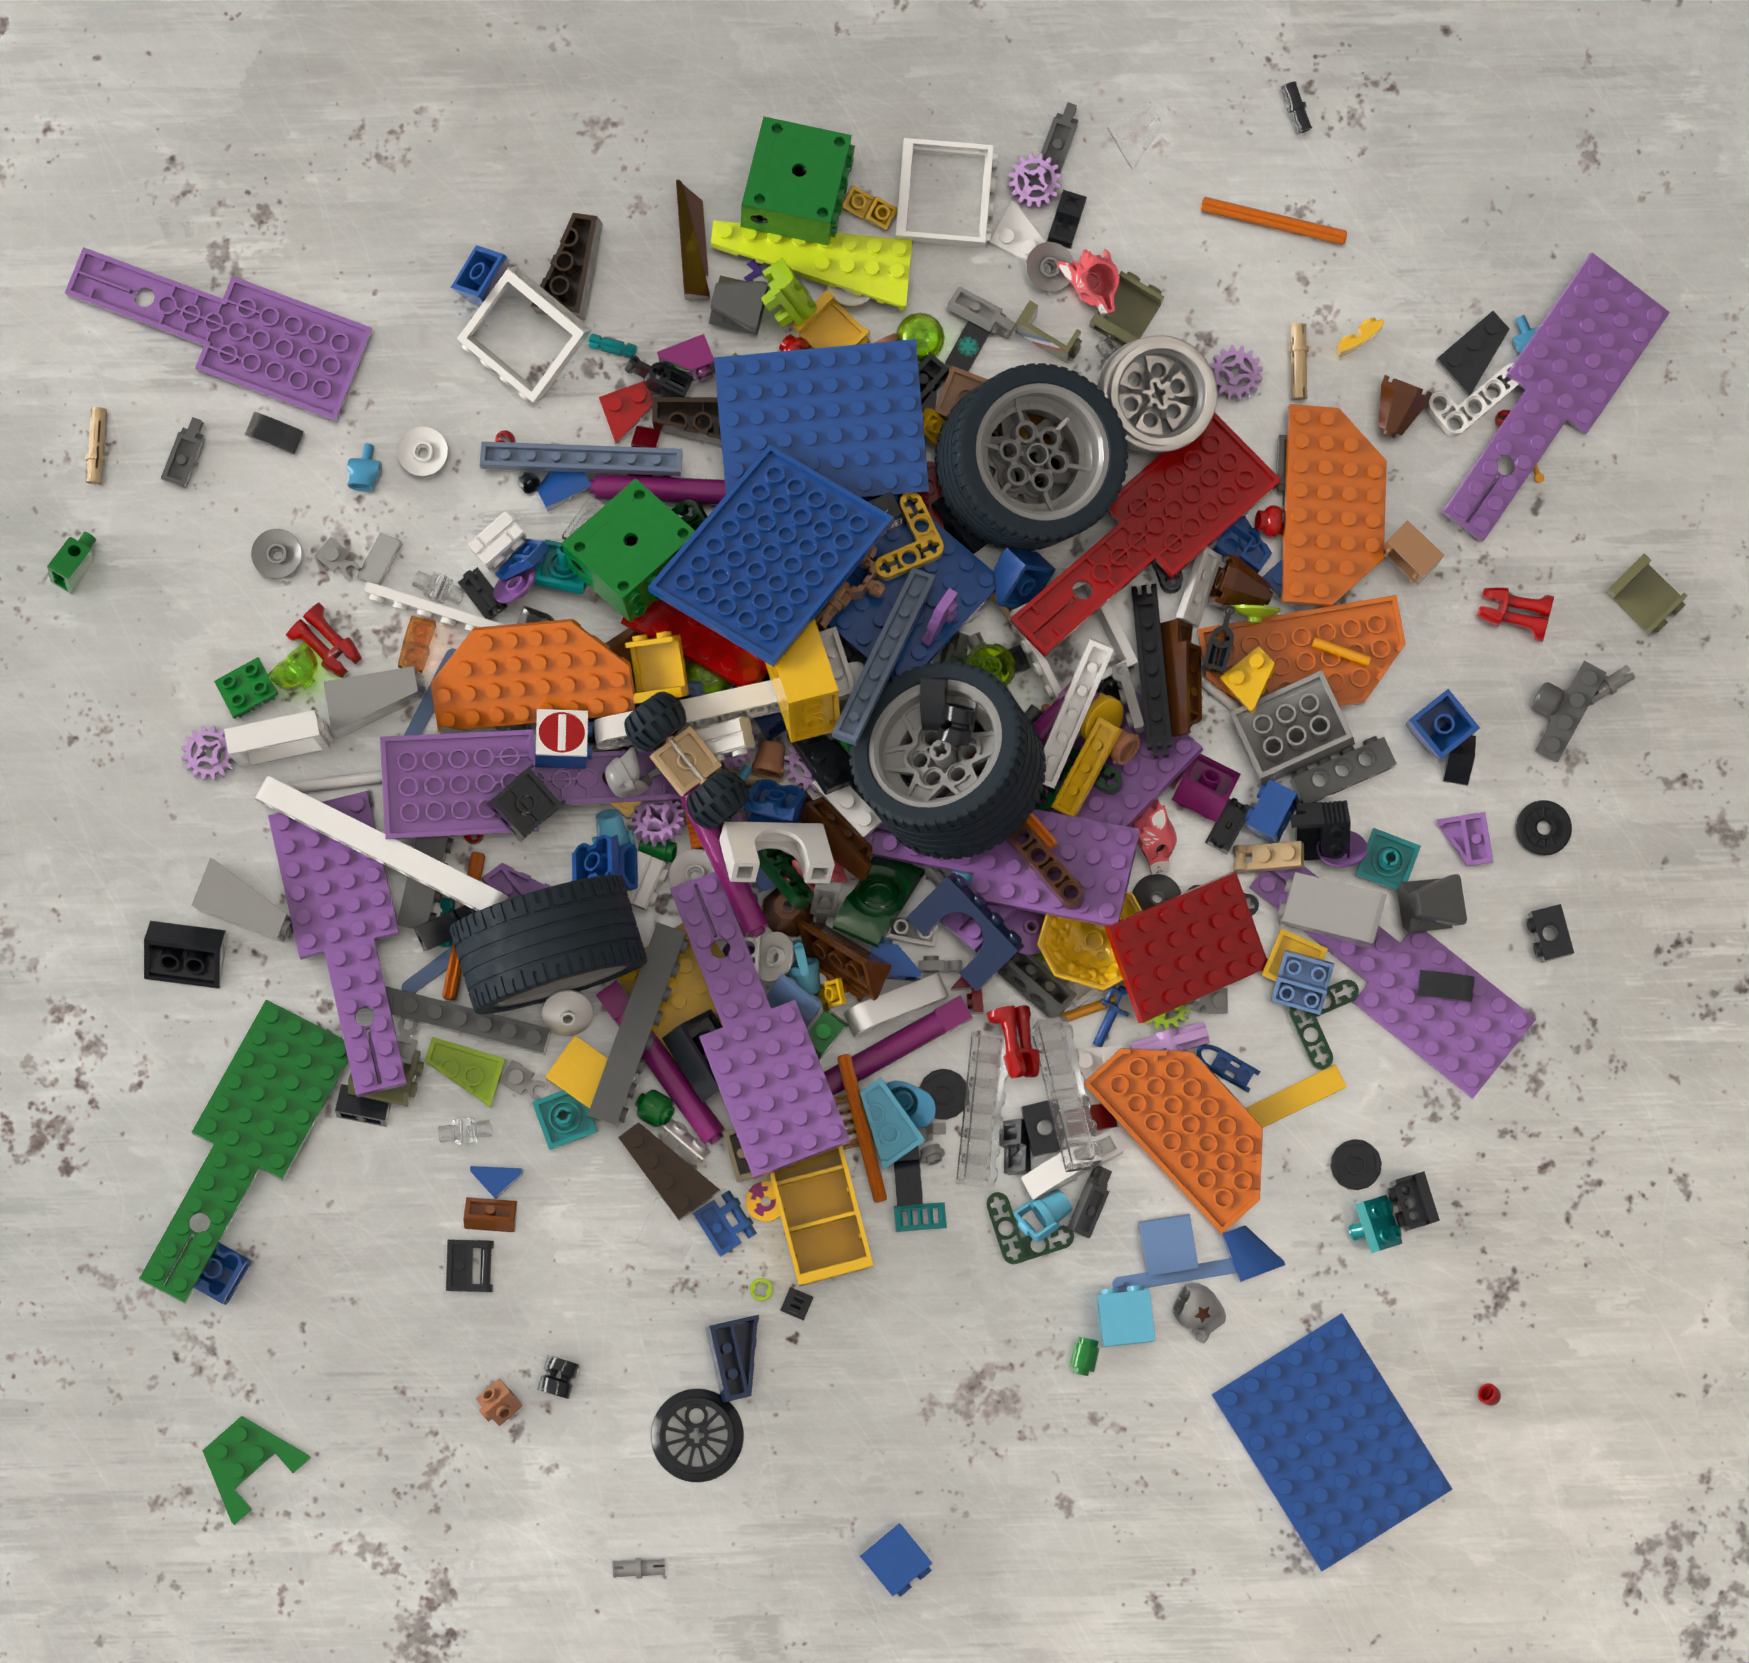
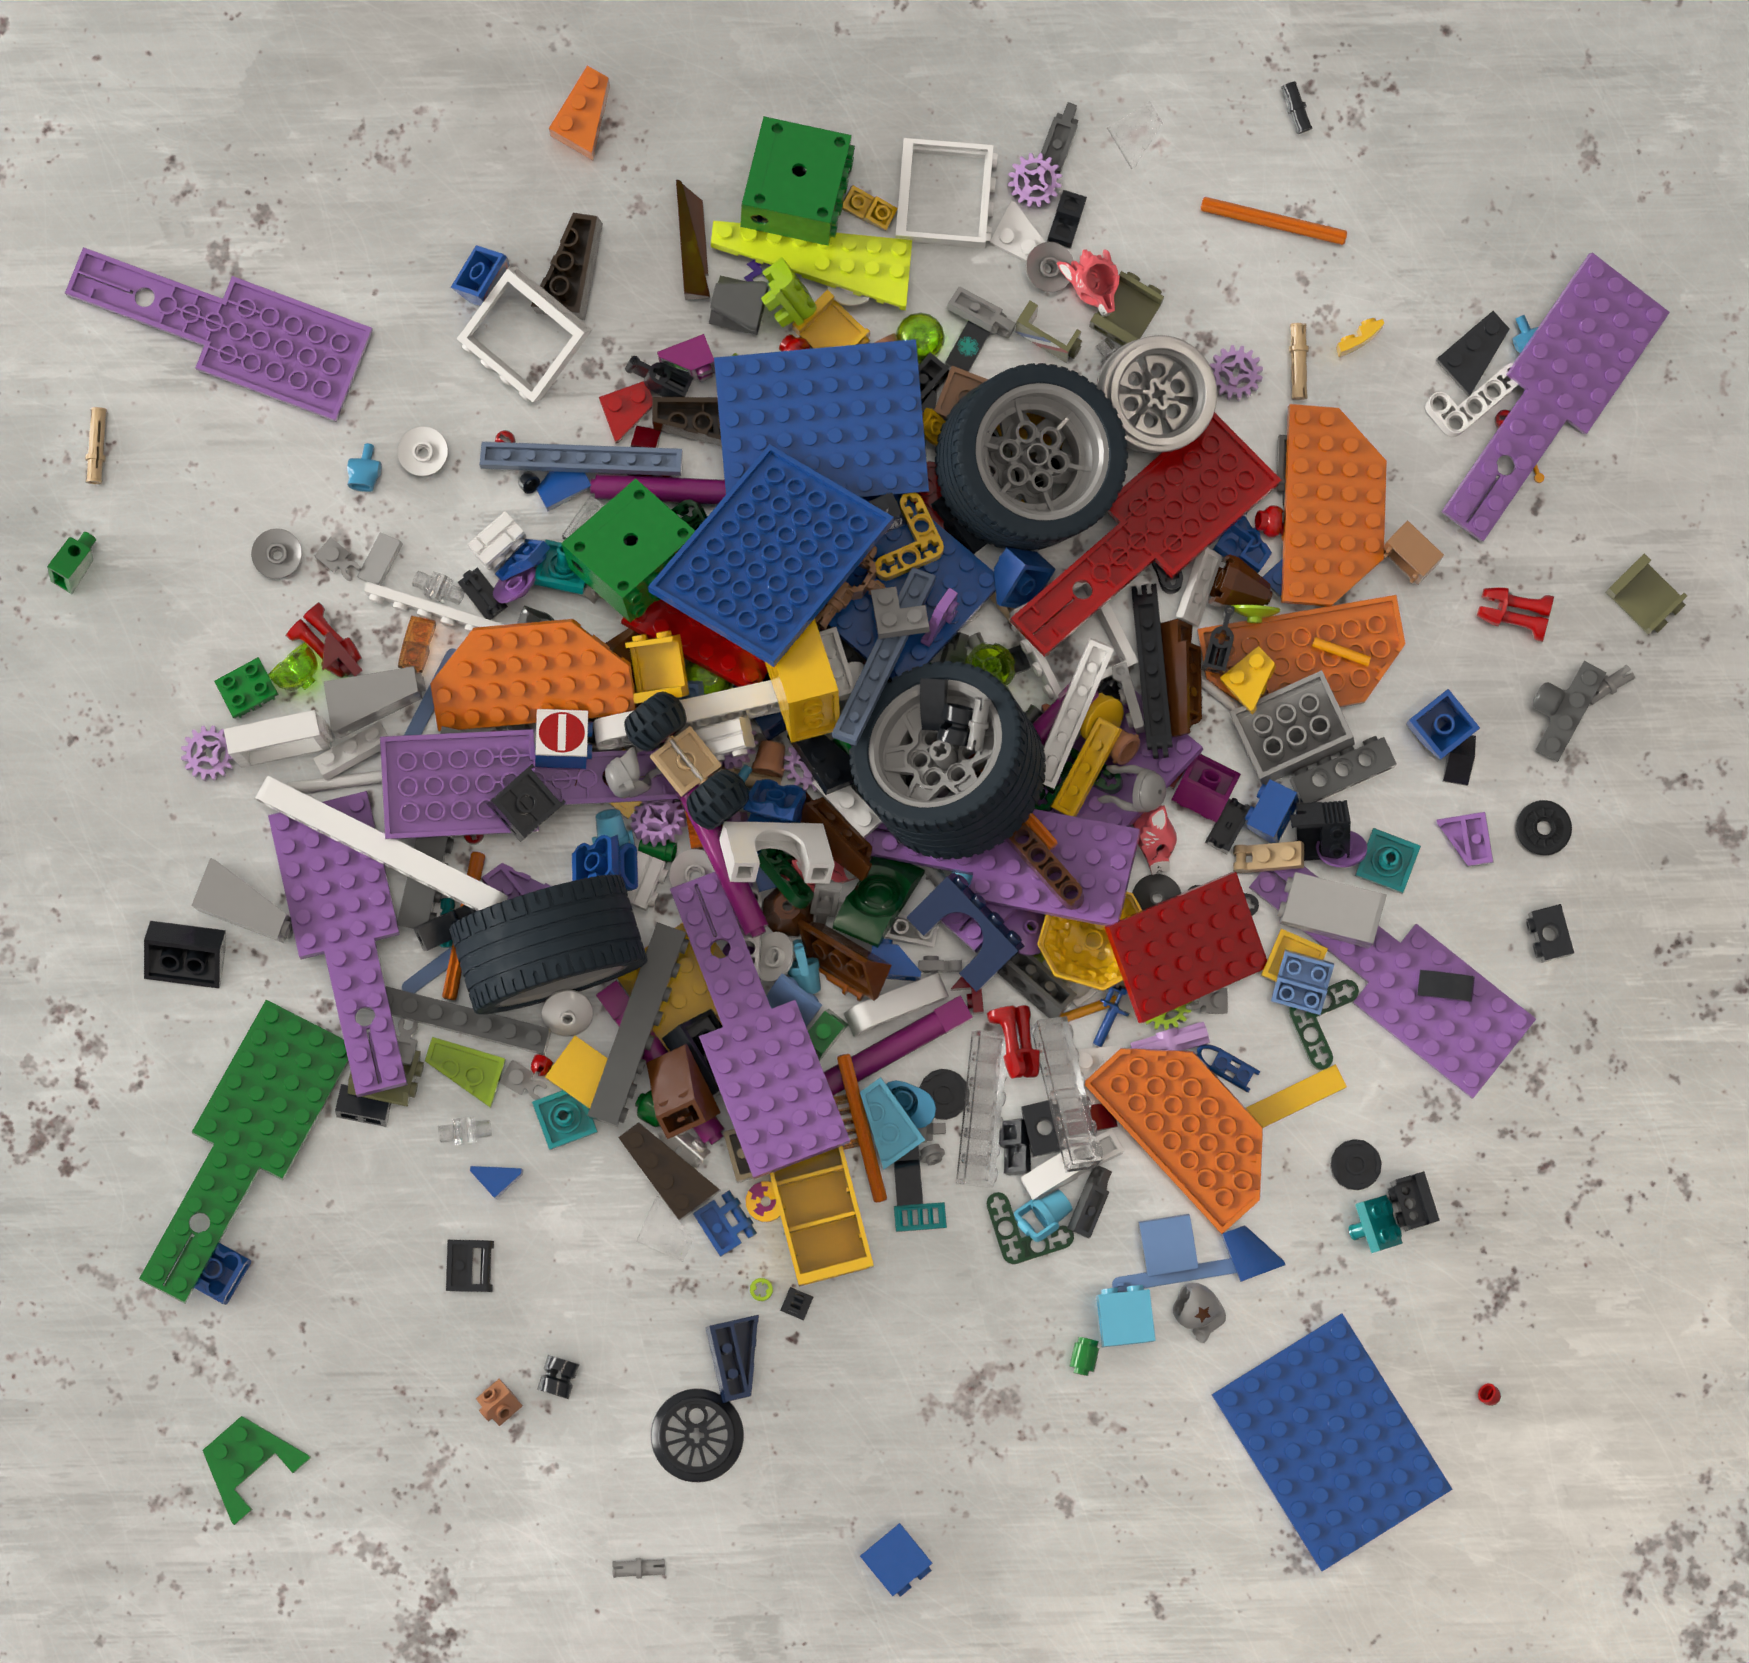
(184, 454): dark grey hinge -> none
(274, 433): black slope -> none
(335, 650): none -> dark red slope
(350, 751): none -> white plate
(490, 1214): dark orange slope -> none
(541, 1064): none -> red hinge
(582, 113): none -> orange wedge
(612, 346): teal axle -> none
(680, 1092): none -> reddish brown slope
(832, 994): yellow slope -> none
(897, 621): none -> light grey plate
(978, 724): none -> light grey pin
(1148, 789): none -> light grey hair
(1399, 405): reddish brown cone -> none
(1432, 904): dark grey piece -> none

